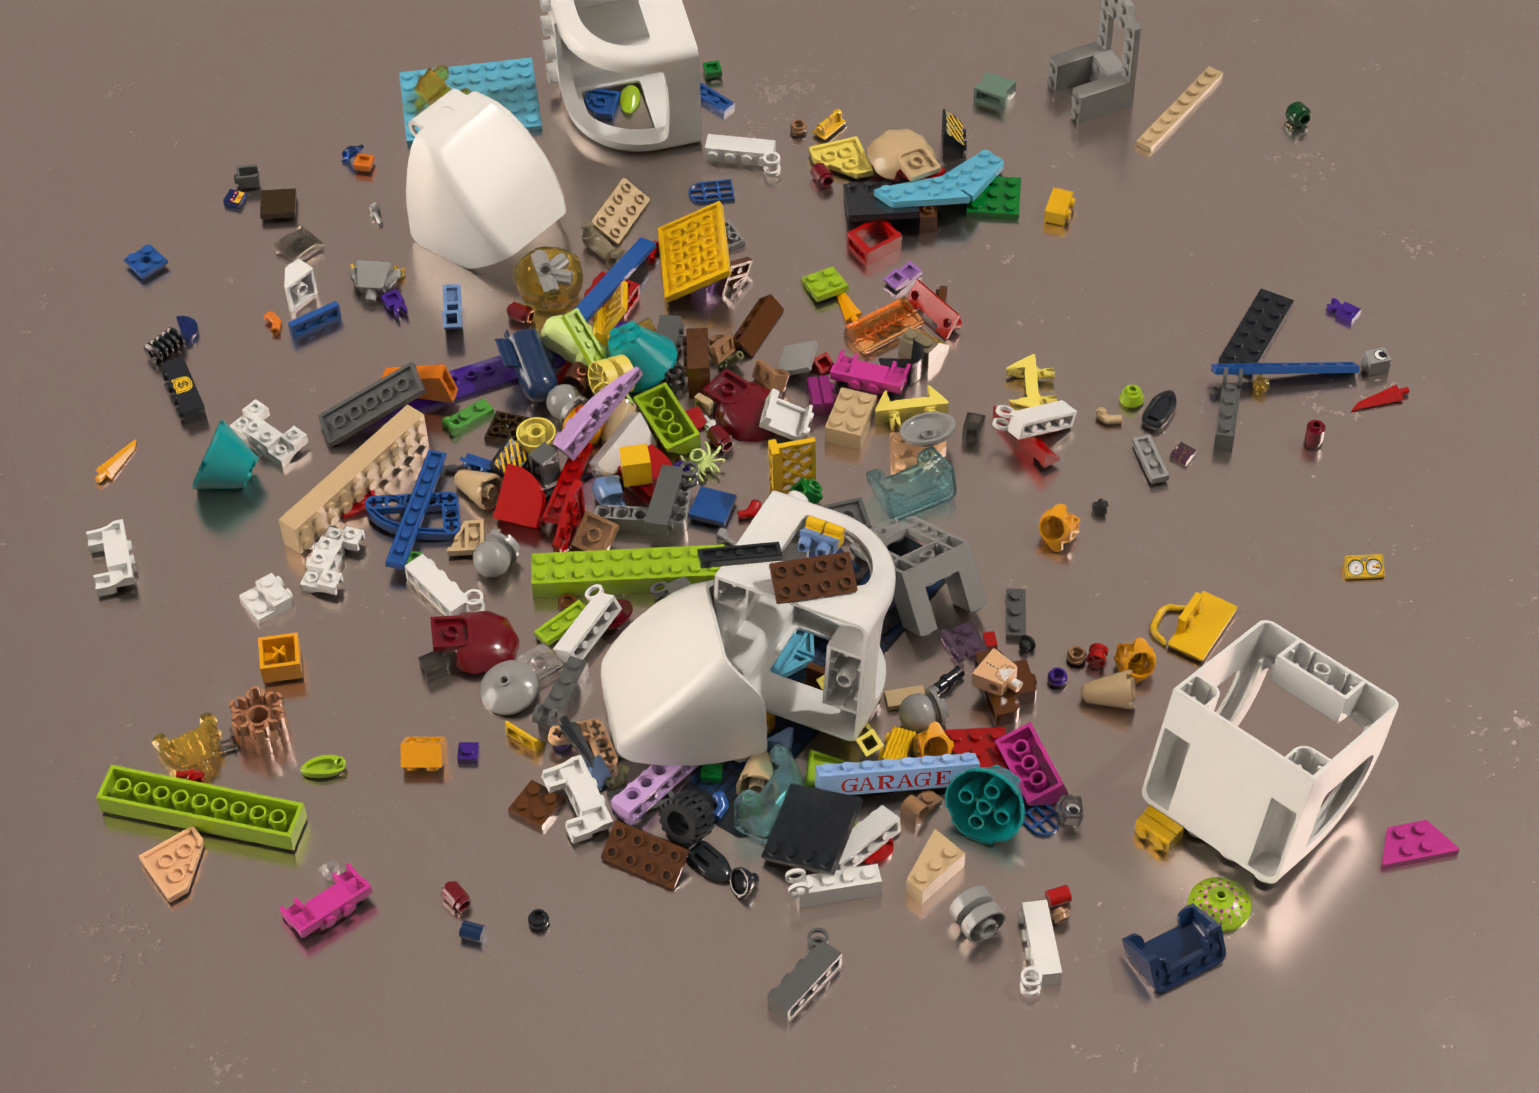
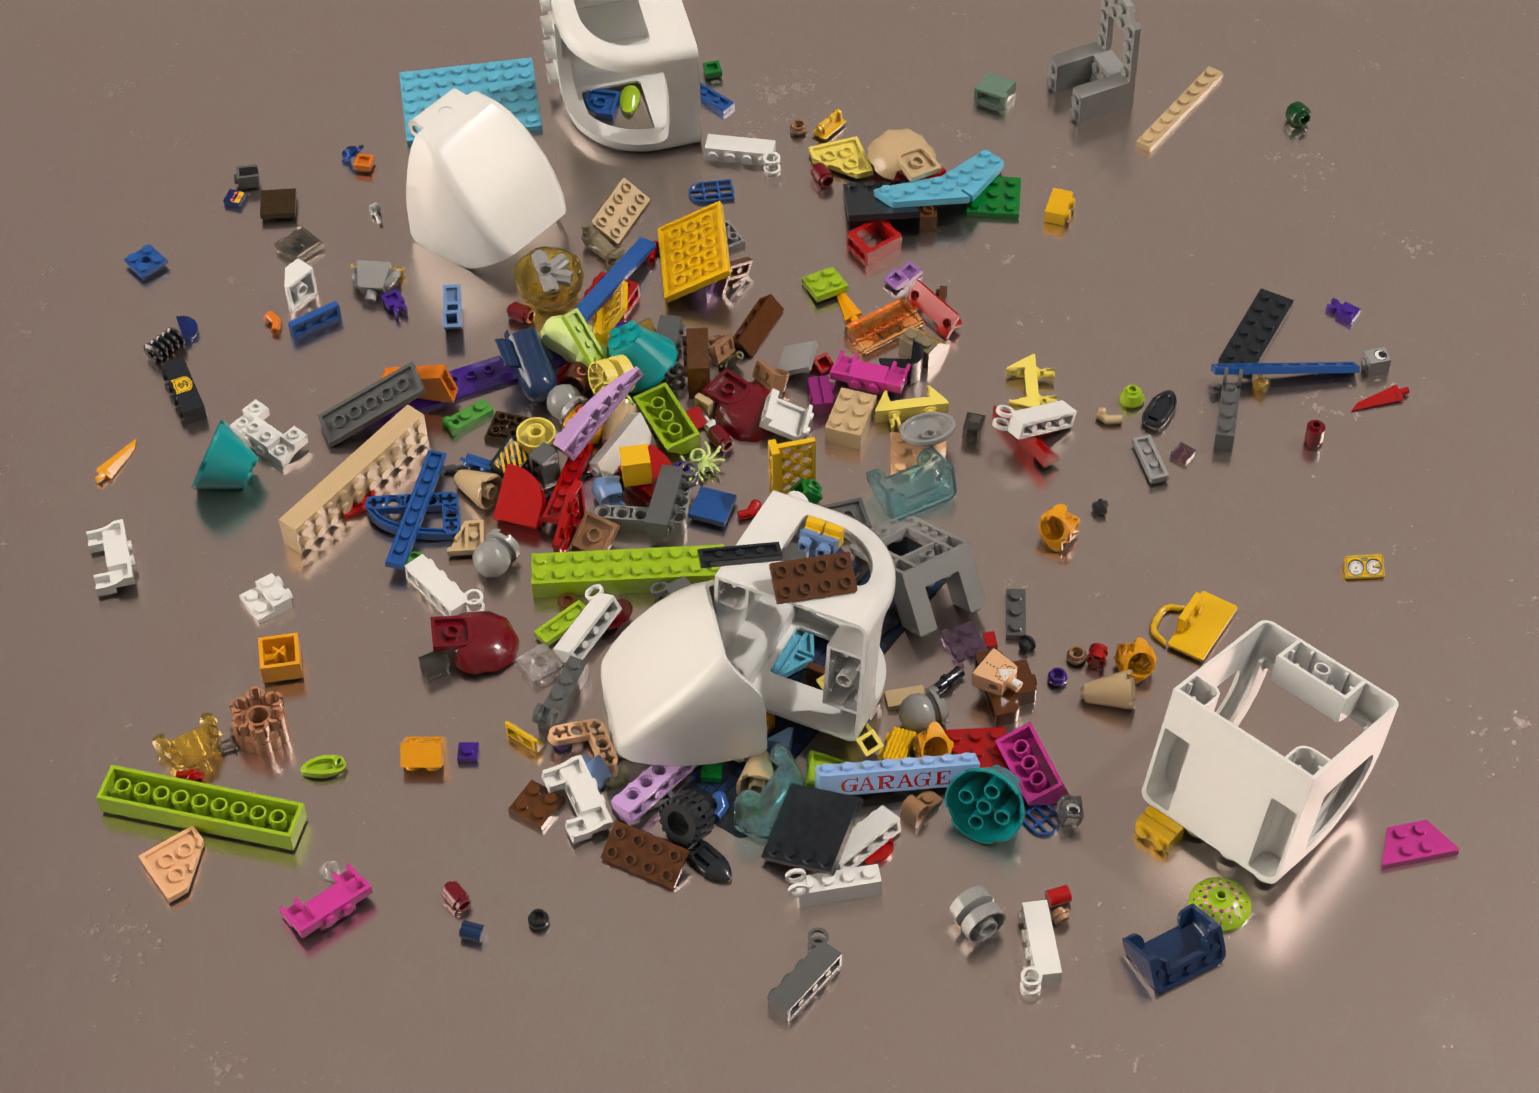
(326, 557): white bracket -> none
(432, 86): clear yellow torso -> none
(514, 694): light grey dish -> none
(574, 735): black bar -> none
(722, 537): light grey hand -> none
(742, 881): black piece -> none
(934, 867): tan wedge -> none
(952, 136): black slope -> none

